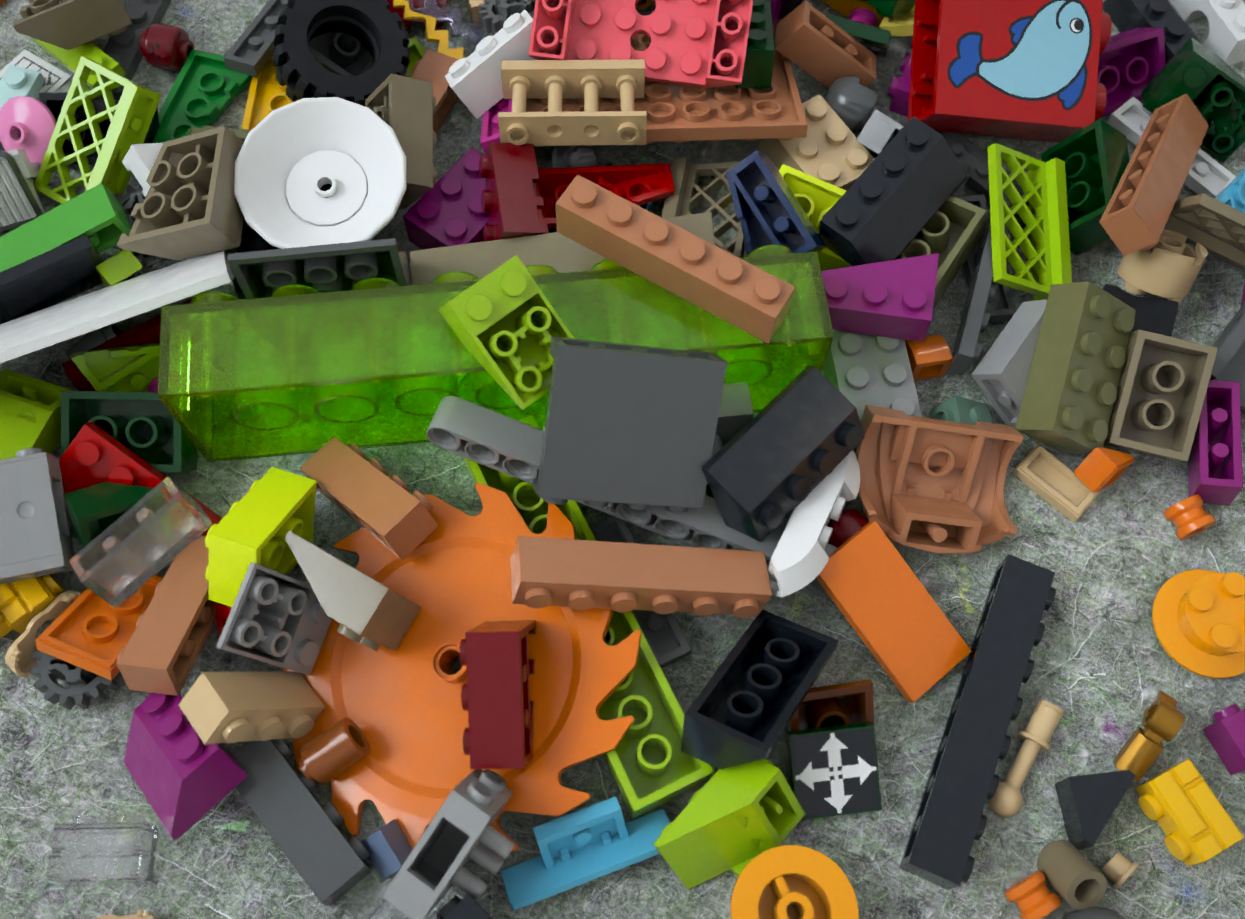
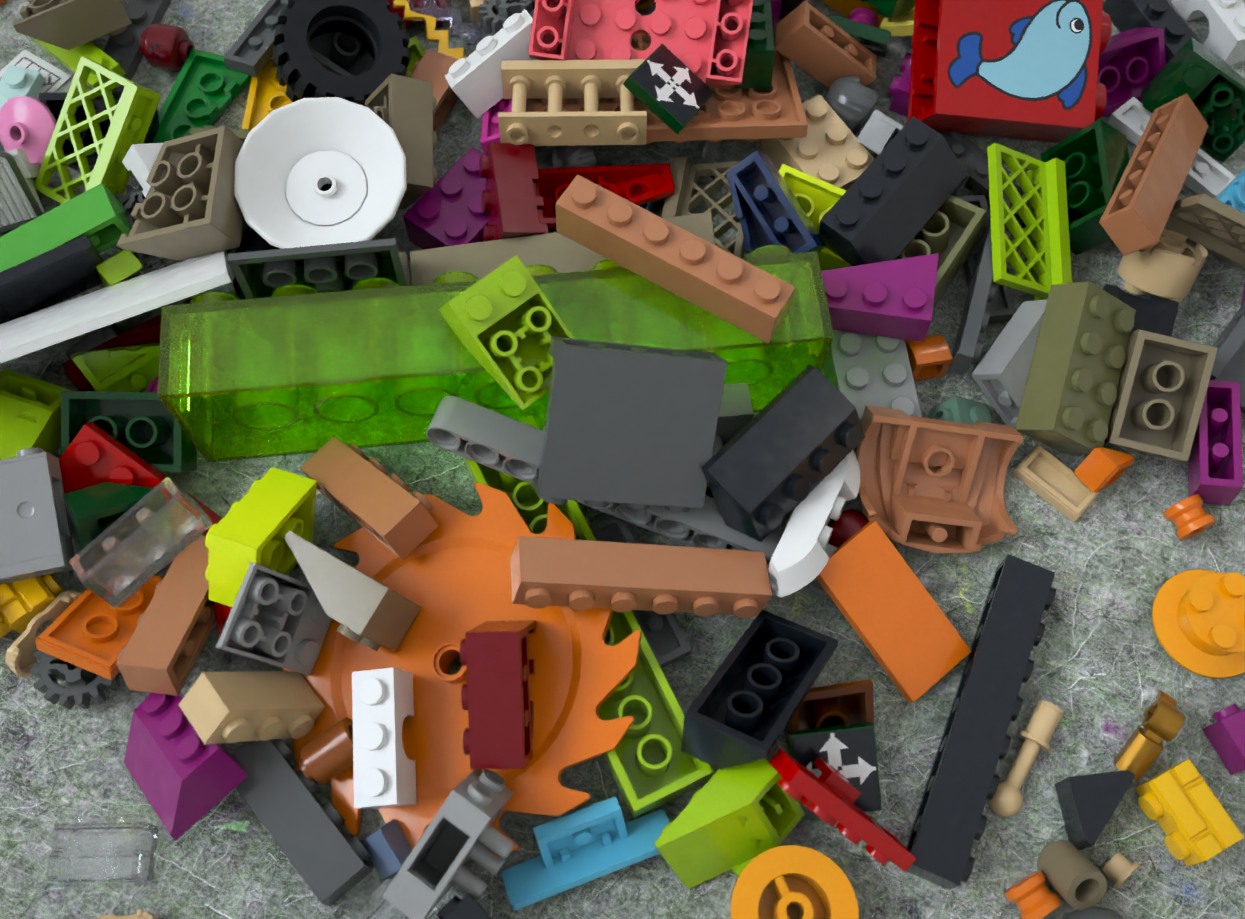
(380, 766): none -> white arch
(669, 88): none -> tile
(832, 800): none -> red plate

